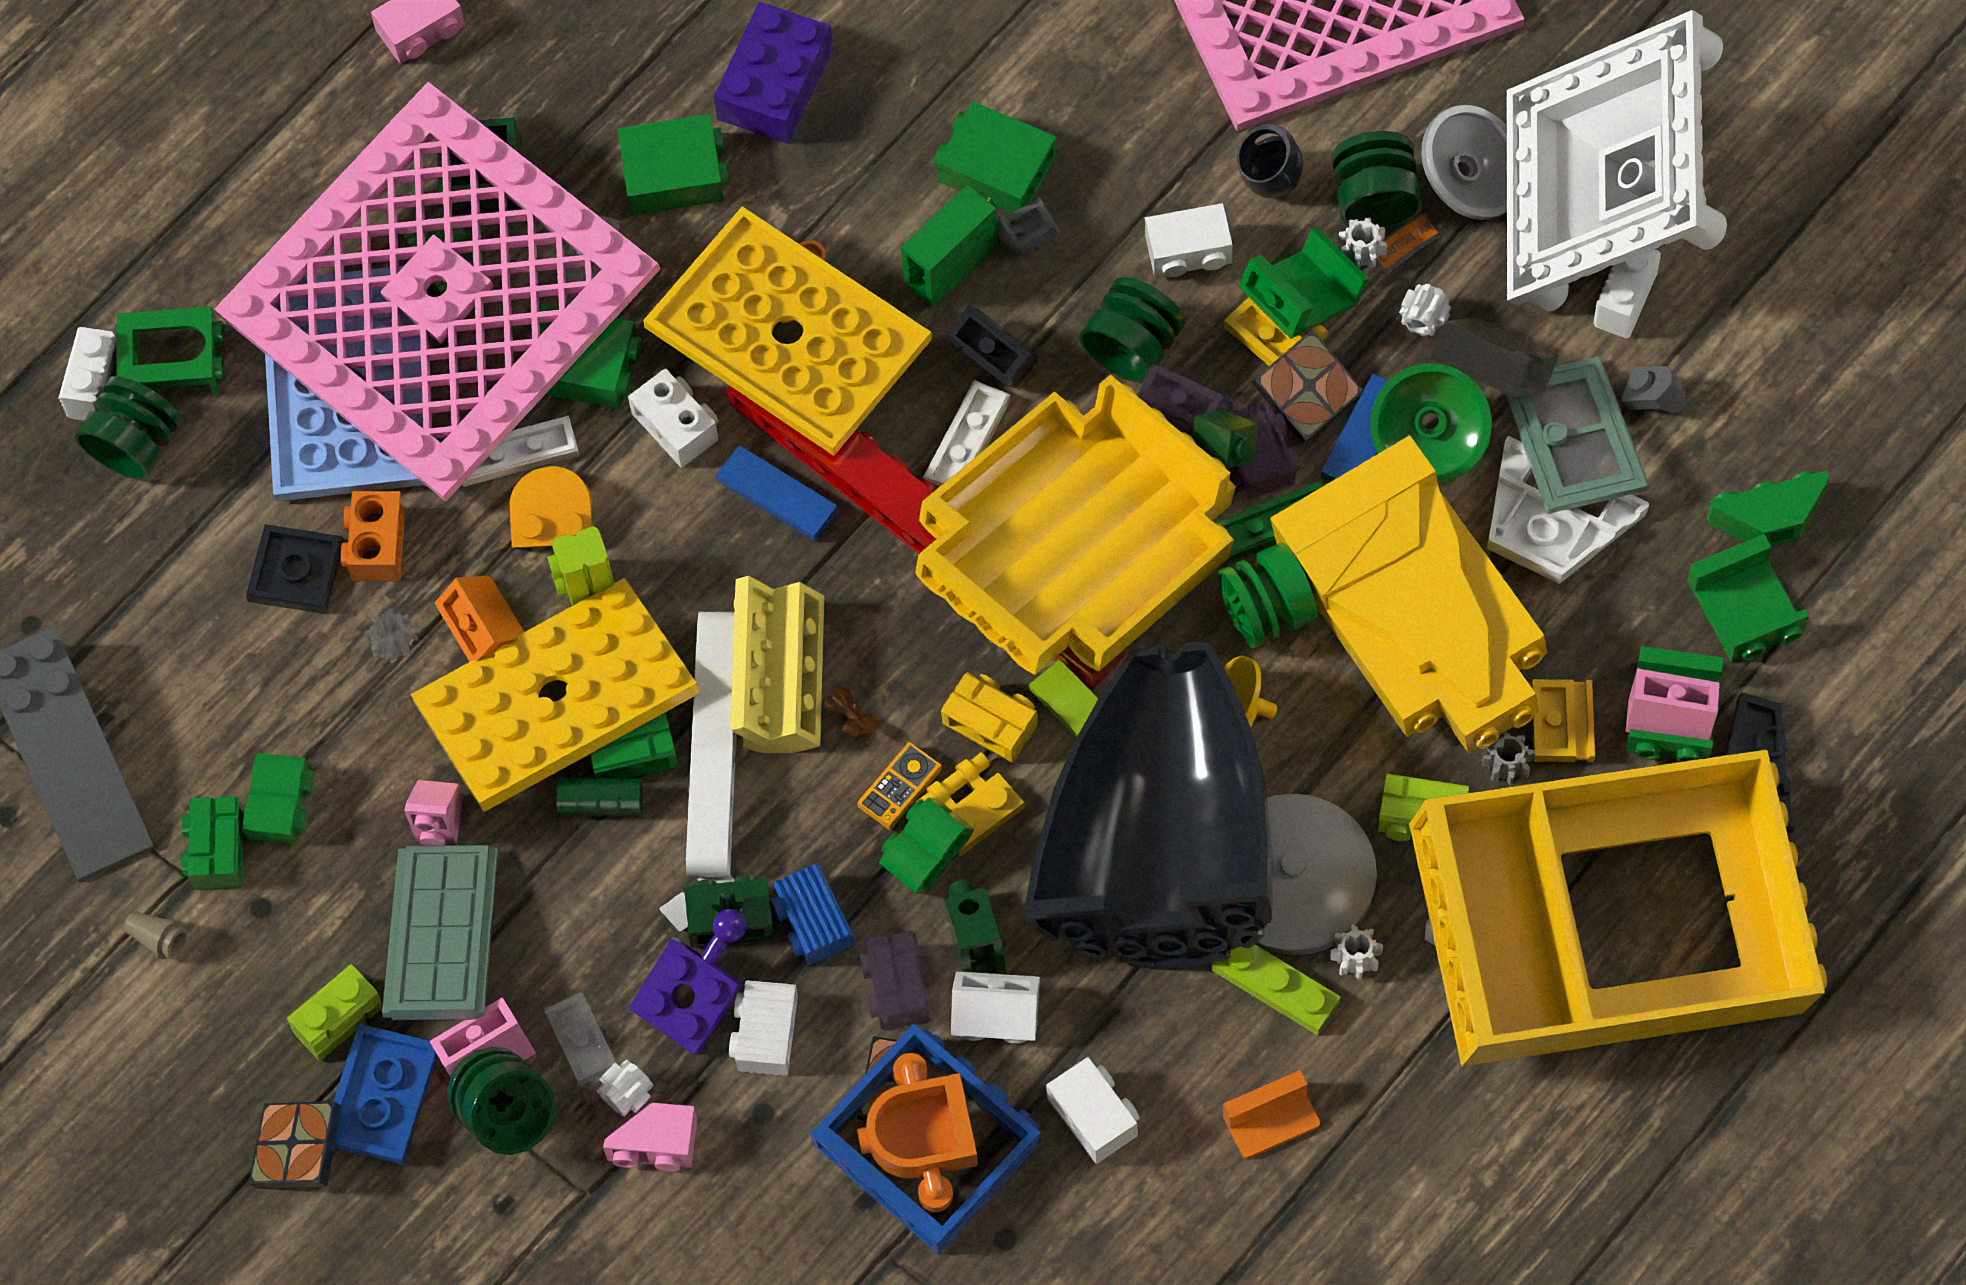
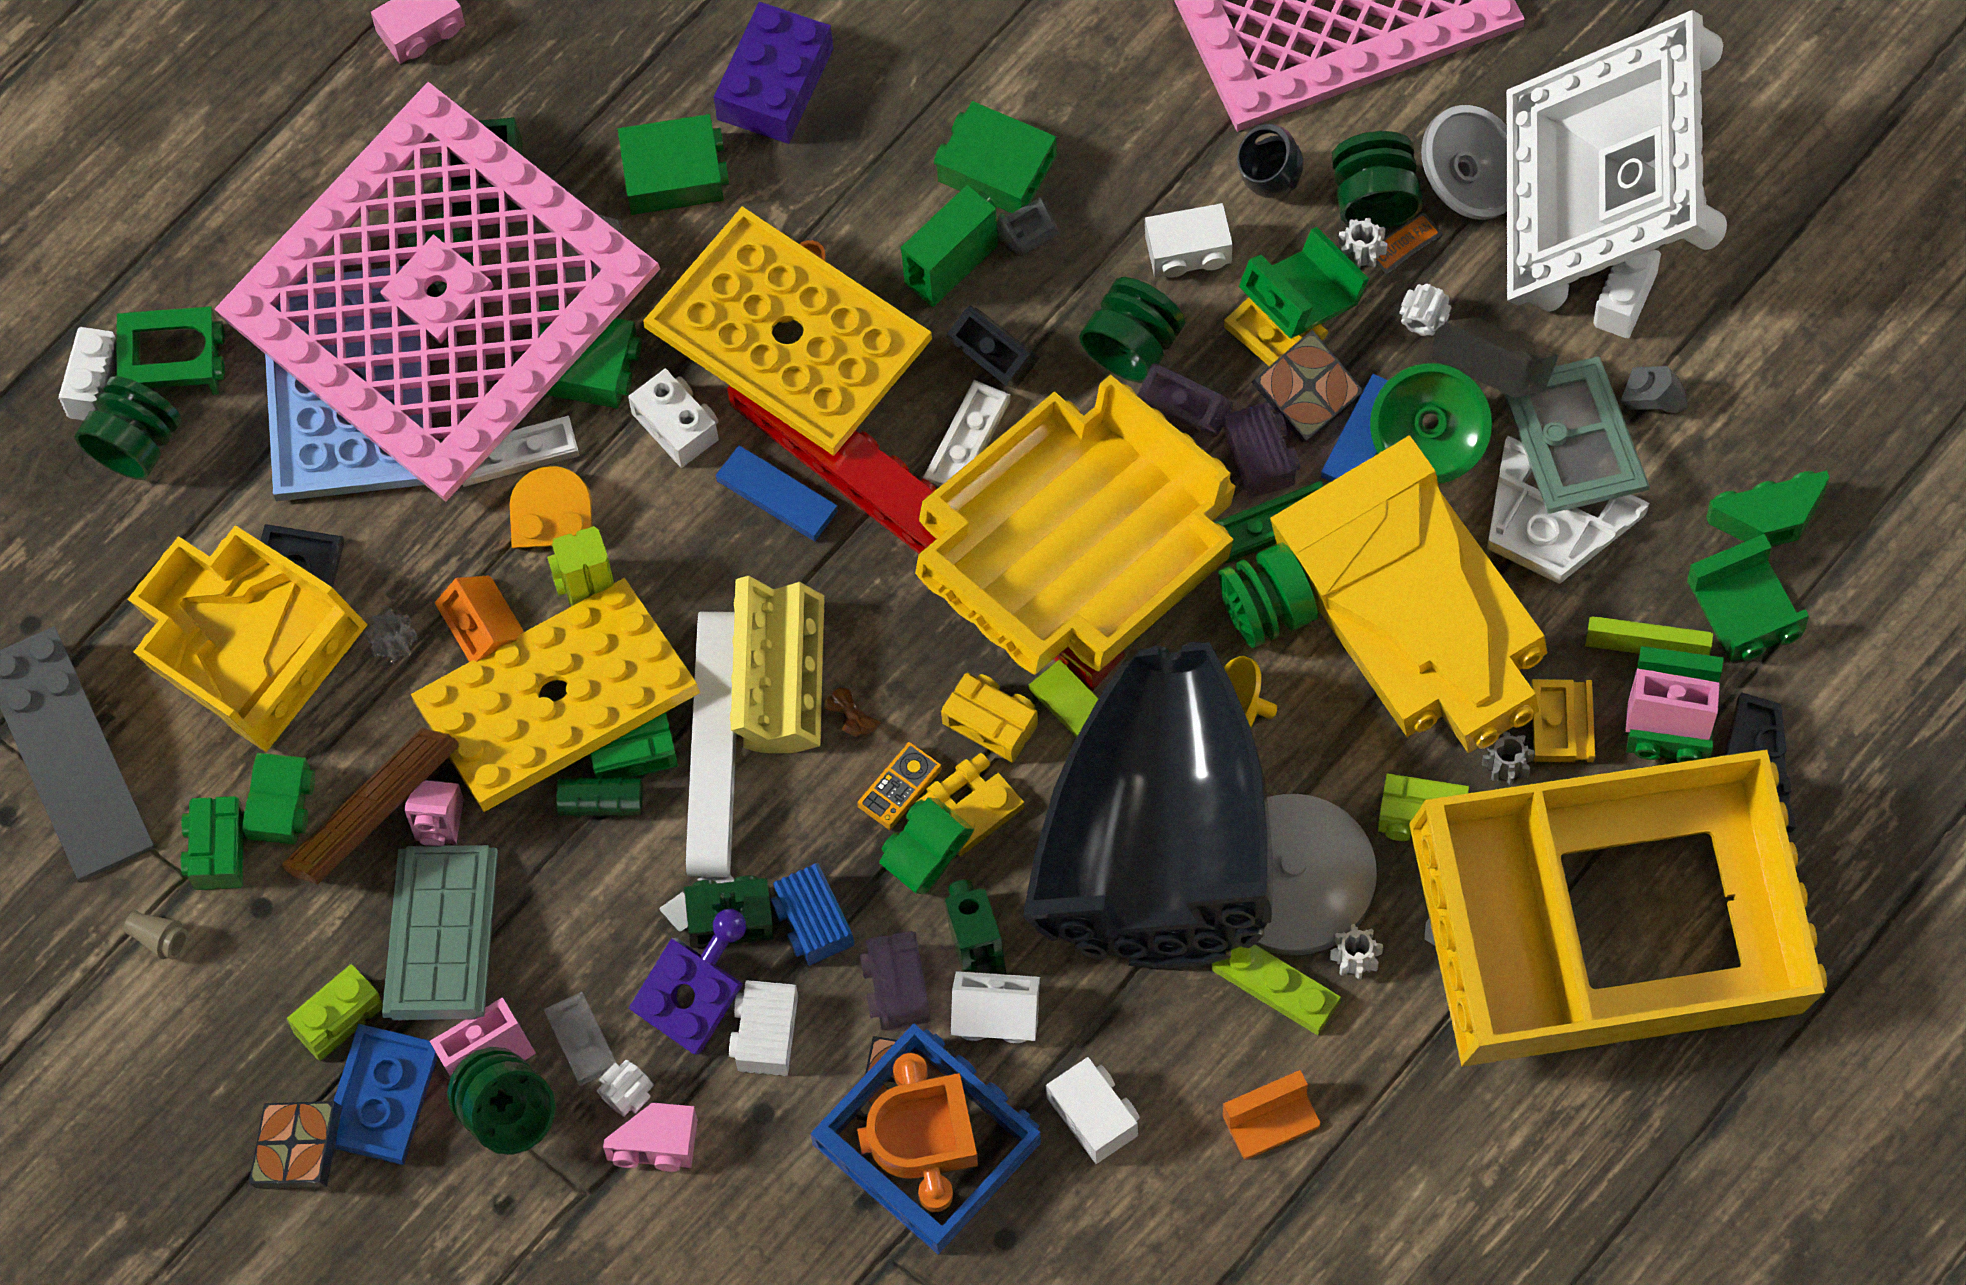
(243, 631): none -> yellow panel
(370, 805): none -> reddish brown piece
(382, 535): orange brick -> none
(1226, 437): dark green brick -> none
(1630, 636): none -> lime tile

